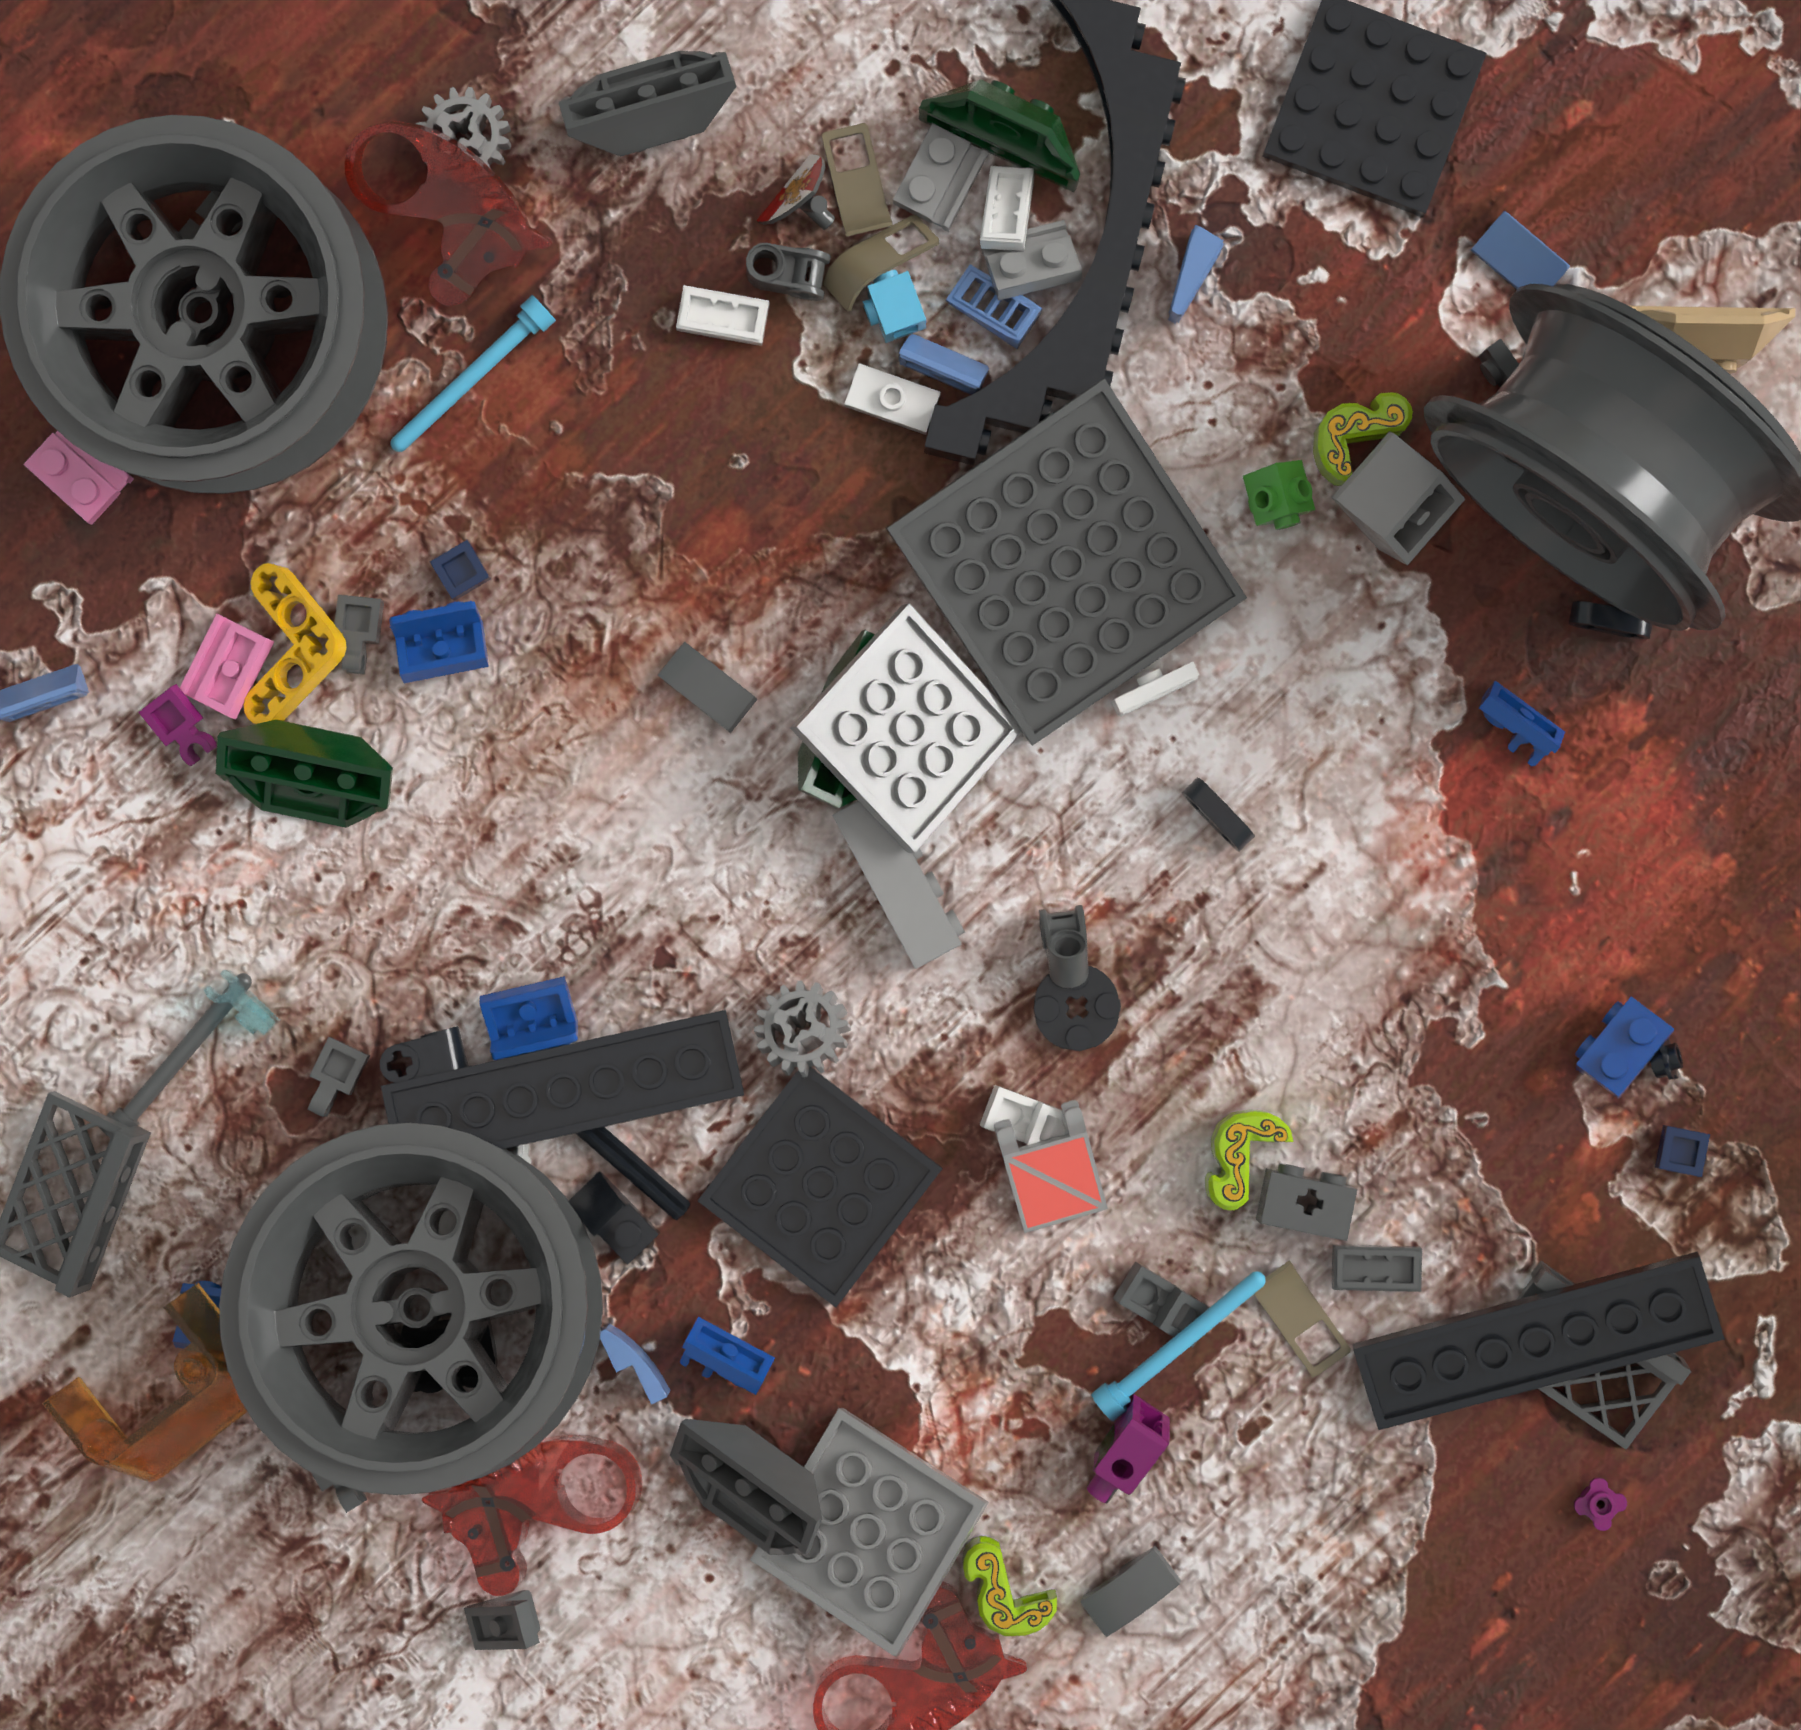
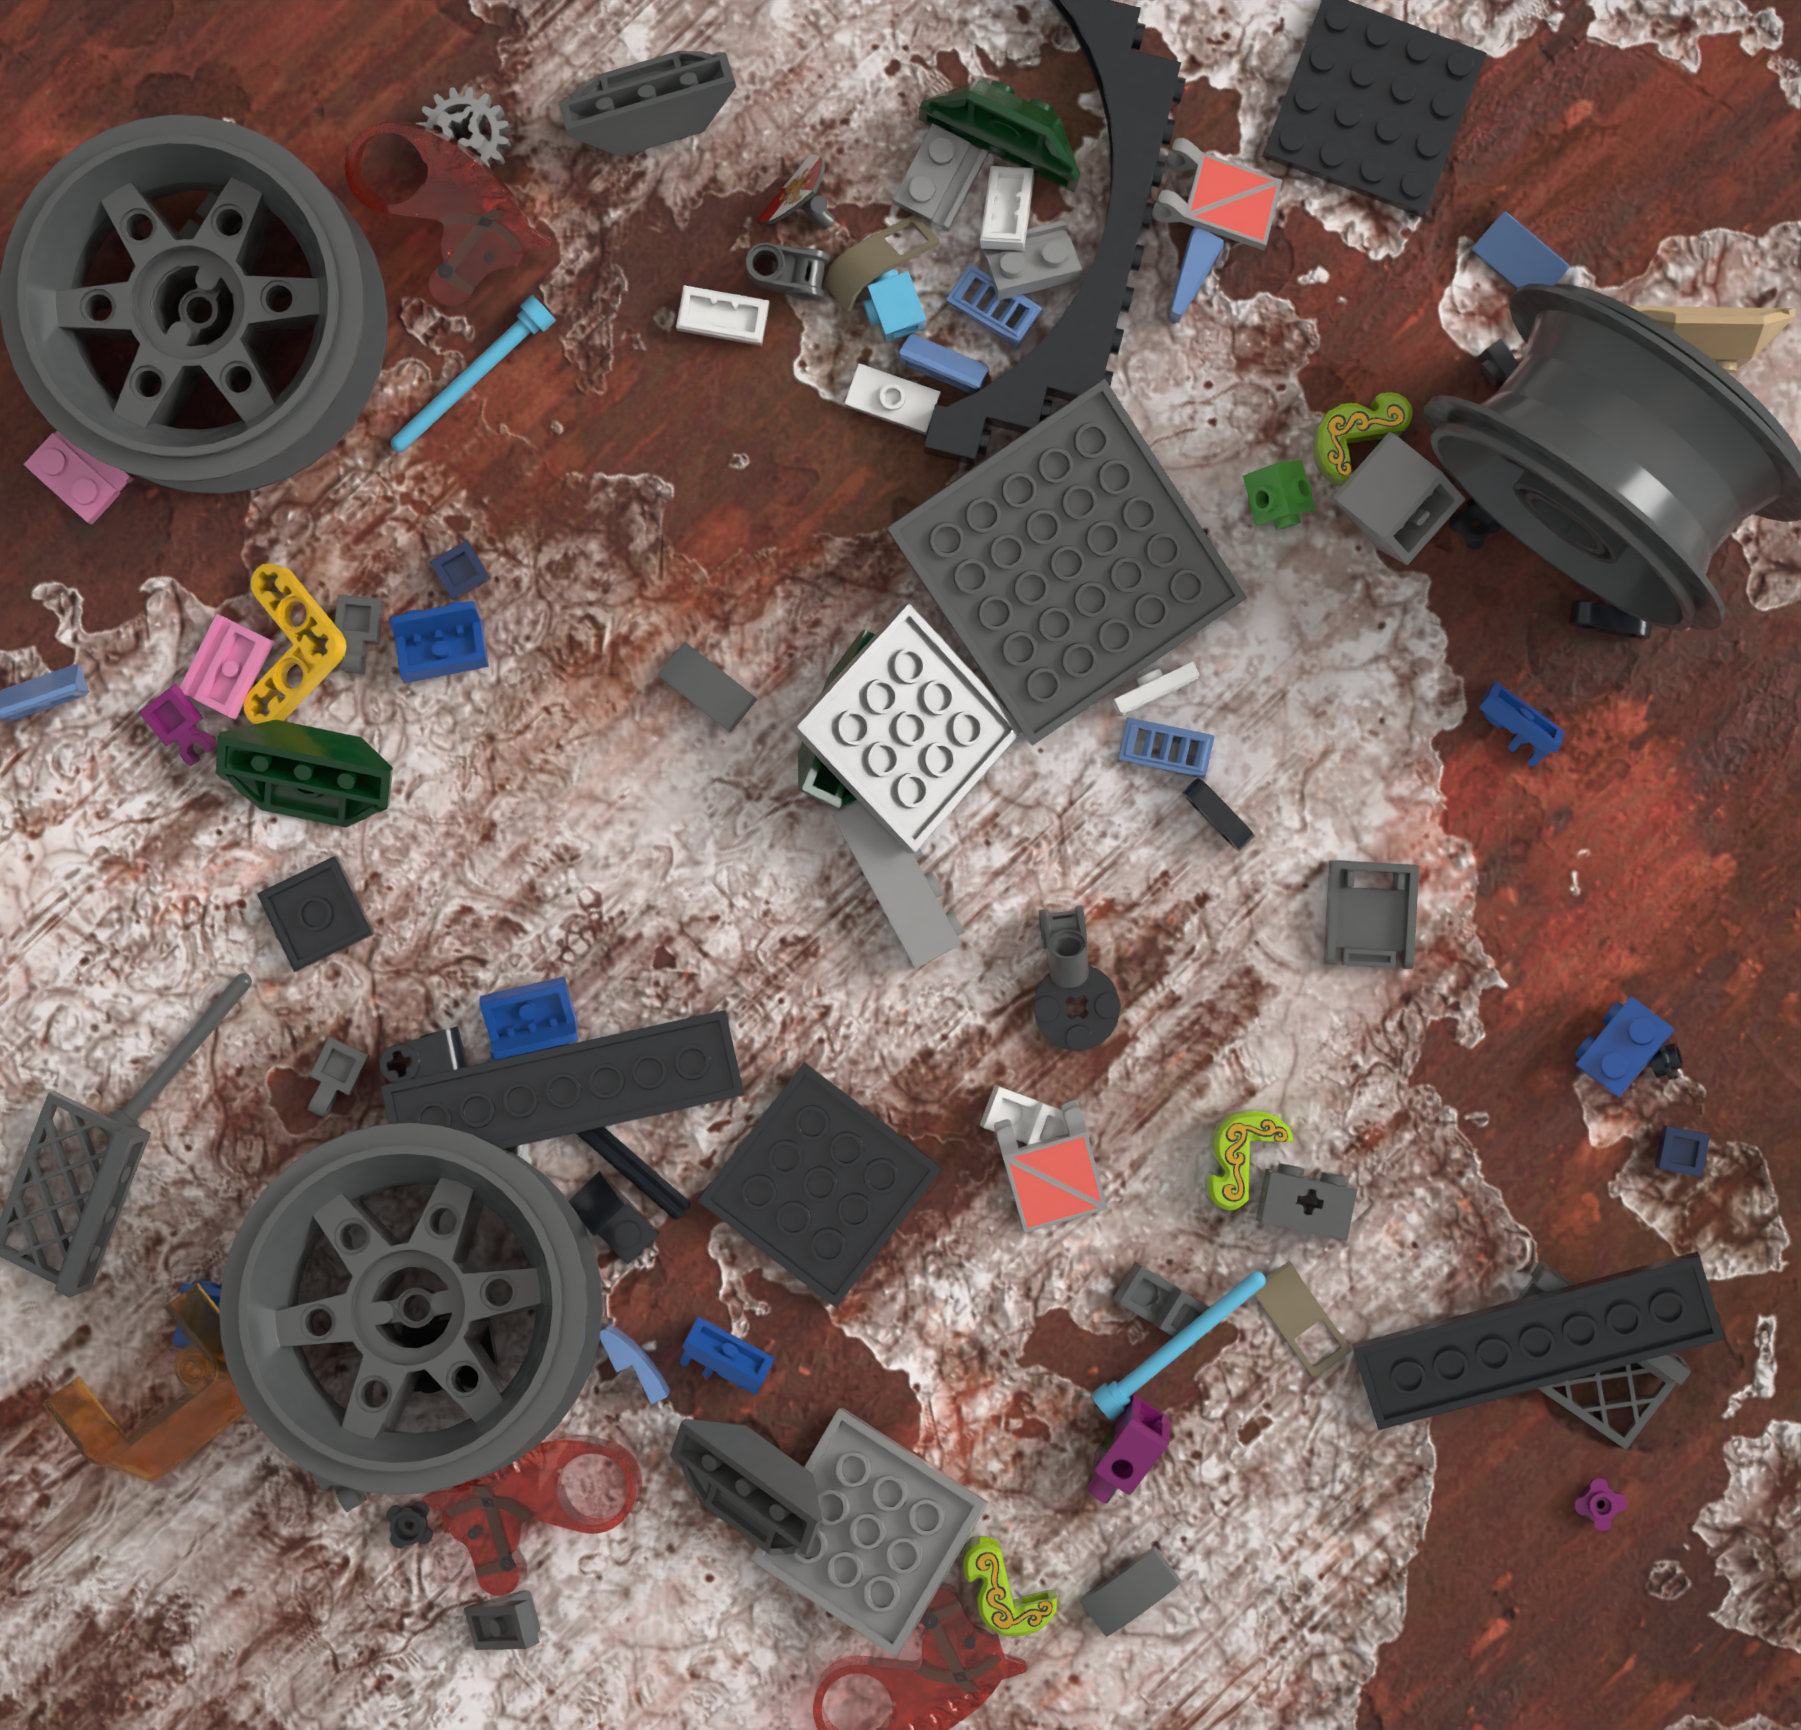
(252, 1012): clear light blue plate -> none
(315, 913): none -> black plate
(400, 1533): none -> black plate
(817, 1036): light grey gear -> none
(860, 189): dark tan piece -> none
(1202, 757): none -> medium blue slope
(1221, 197): none -> flag
(1371, 921): none -> dark grey container
(1377, 1268): dark grey plate -> none
(1474, 536): none -> black plate

